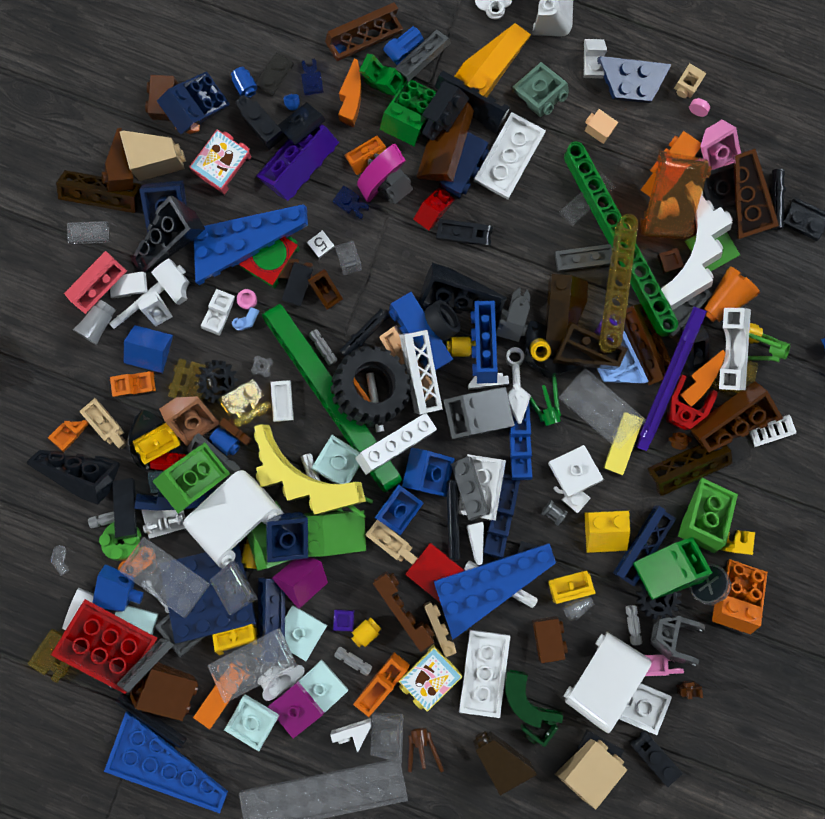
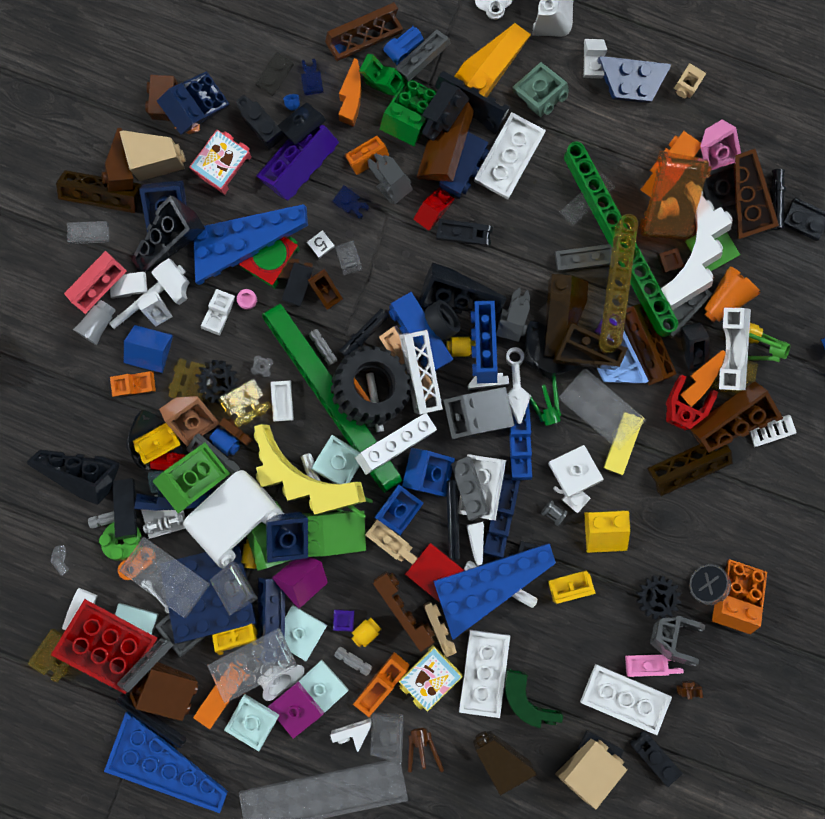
(67, 433): orange slope -> none
(103, 423): tan hinge -> none
(115, 590): blue torso -> none
(244, 82): blue brick -> none
(245, 322): light blue arm -> none
(378, 170): dark pink slope -> none
(534, 738): dark green bracket -> none
(541, 355): yellow brick -> none
(549, 639): reddish brown brick -> none
(576, 608): clear cone -> none
(600, 125): light nougat brick -> none
(608, 682): white windscreen -> none
(633, 625): light grey axle -> none
(640, 542): dark blue fence -> none
(671, 377): dark purple piece -> none
(673, 568): green slope -> none
(680, 440): reddish brown plate -> none
(699, 107): bright pink tile -> none
(709, 516): bright green slope -> none
(742, 543): yellow hinge -> none

